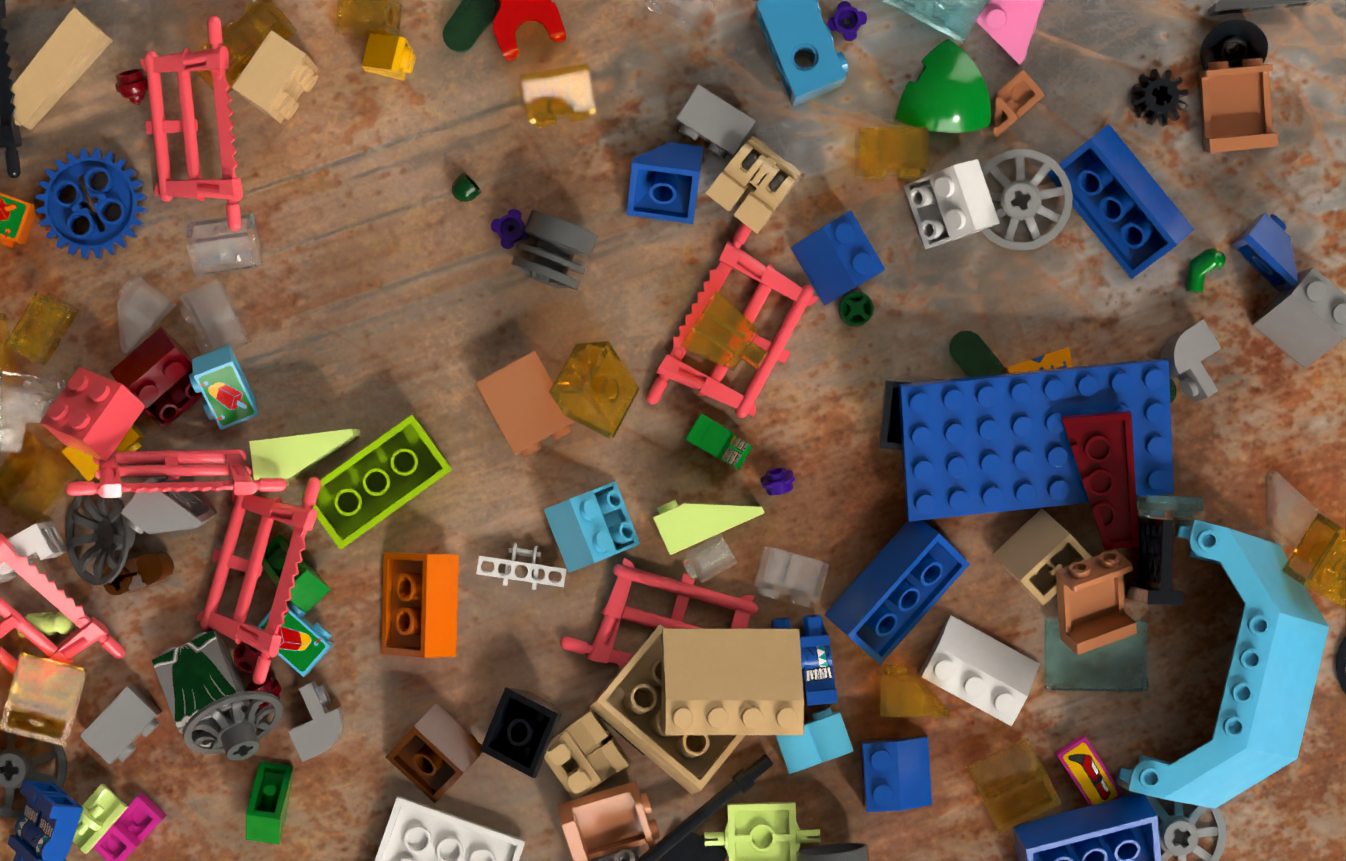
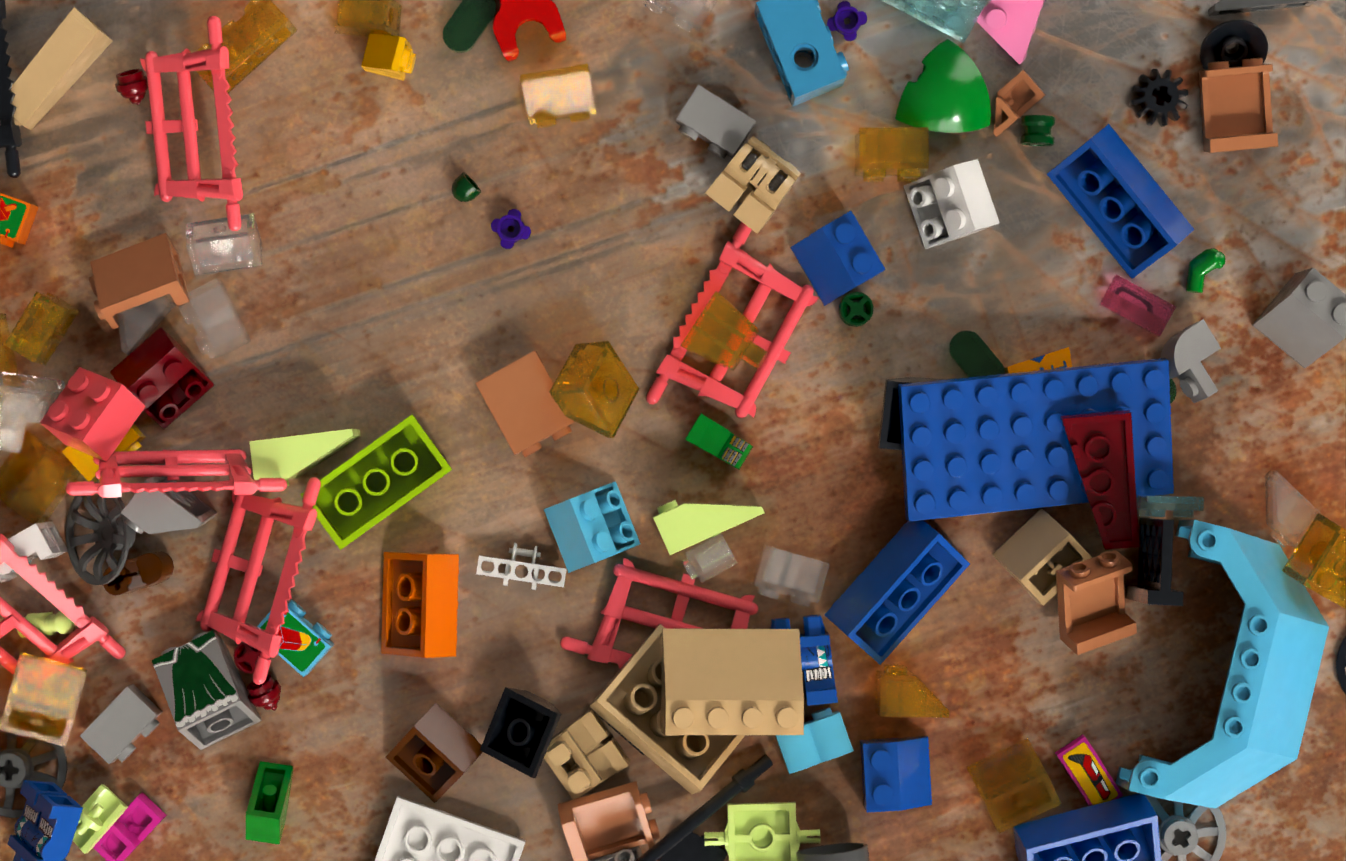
(119, 190): blue gear -> none
(137, 277): none -> nougat panel
(223, 387): brick -> none
(237, 736): dark grey wheel -> none
(276, 77): tan brick -> none
(308, 583): green slope -> none
(324, 727): light grey brick -> none
(554, 250): dark grey wheel -> none
(665, 183): blue slope -> none
(778, 481): dark purple plate -> none
(980, 670): white slope -> none
(1023, 199): light grey wheel -> none
(1037, 130): none -> dark green wheel
(1106, 668): clear light blue piece -> none
(1137, 305): none -> clear pink tile
(1269, 251): blue slope -> none

